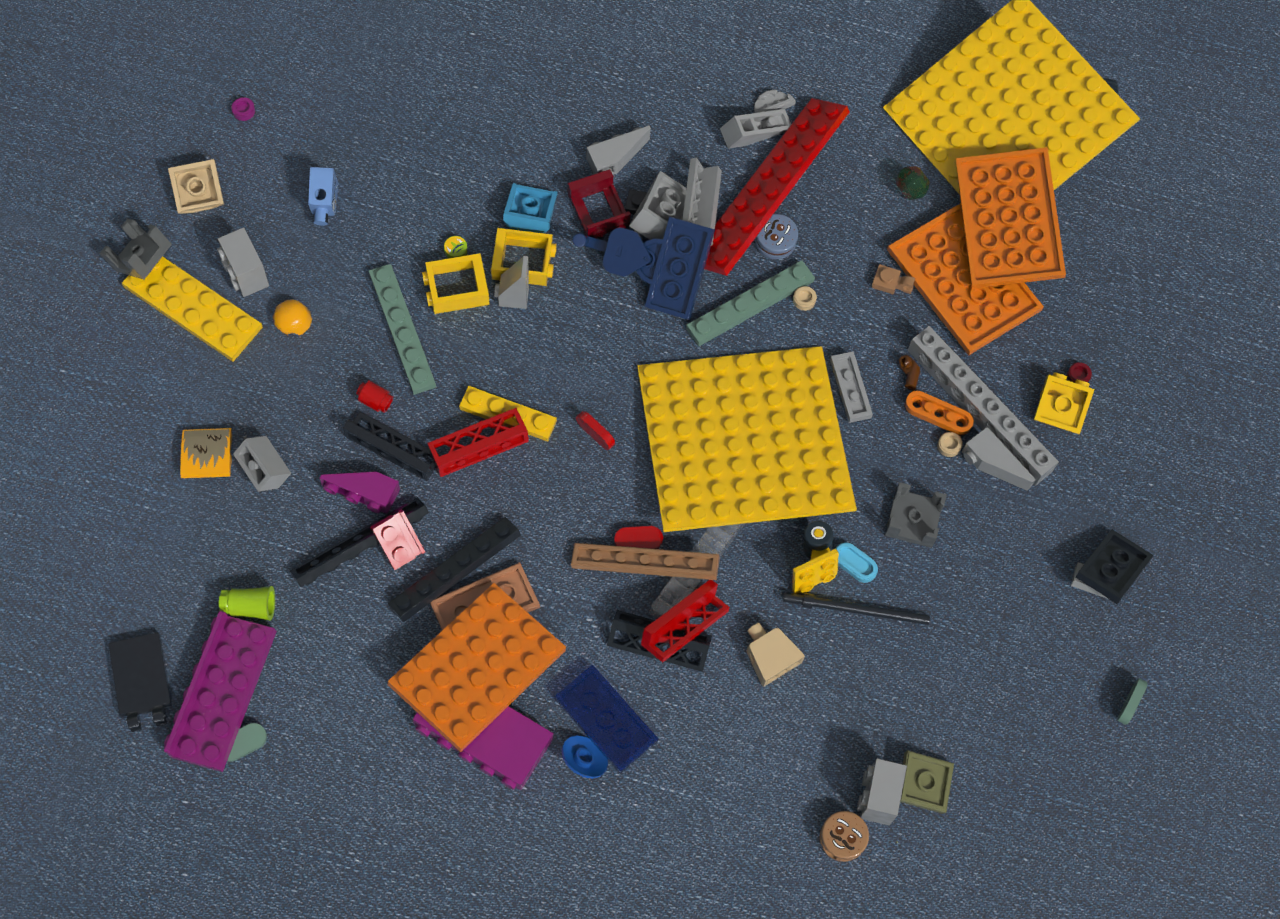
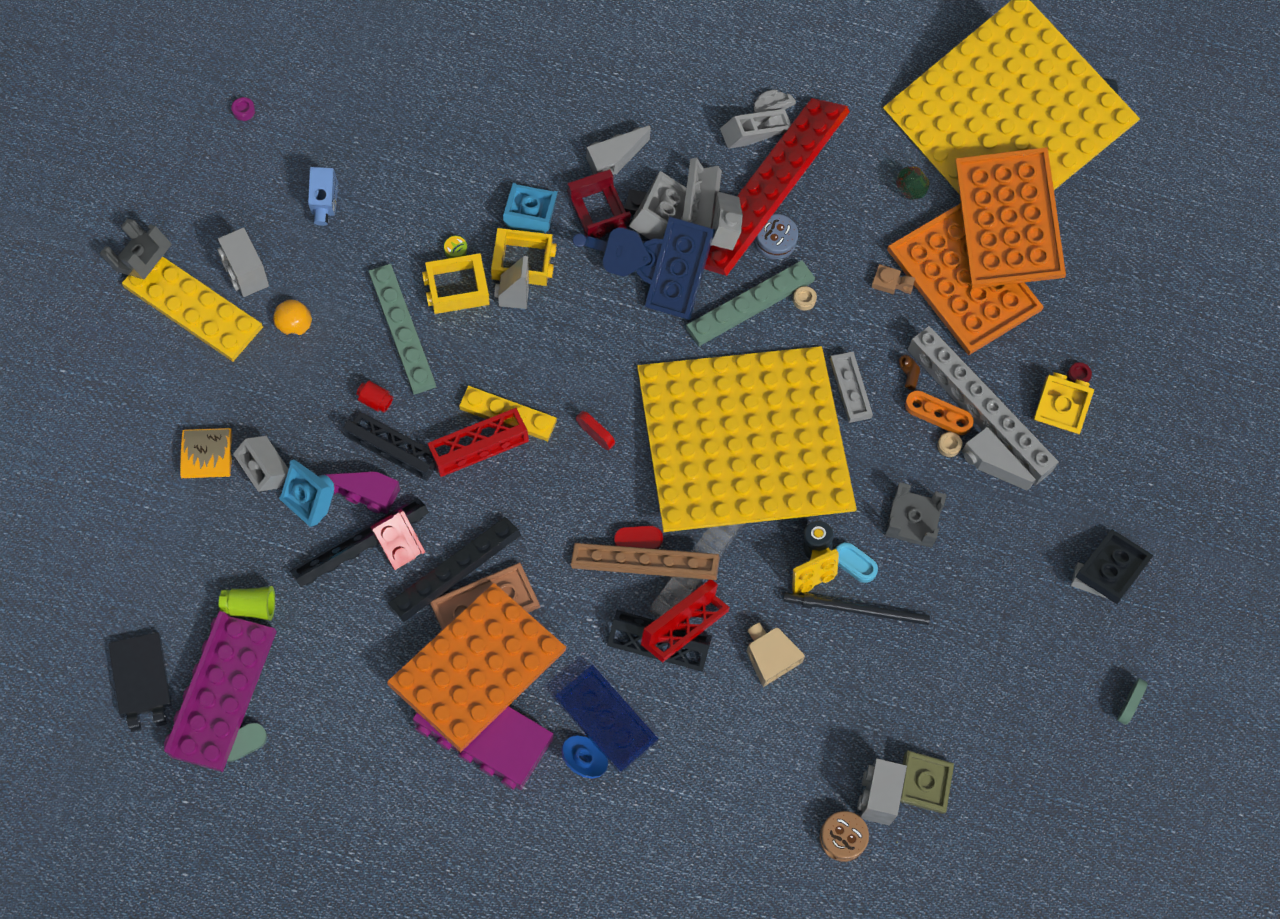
(196, 187): tan slope -> none
(307, 493): none -> dark azure slope
(726, 220): none -> light grey slope

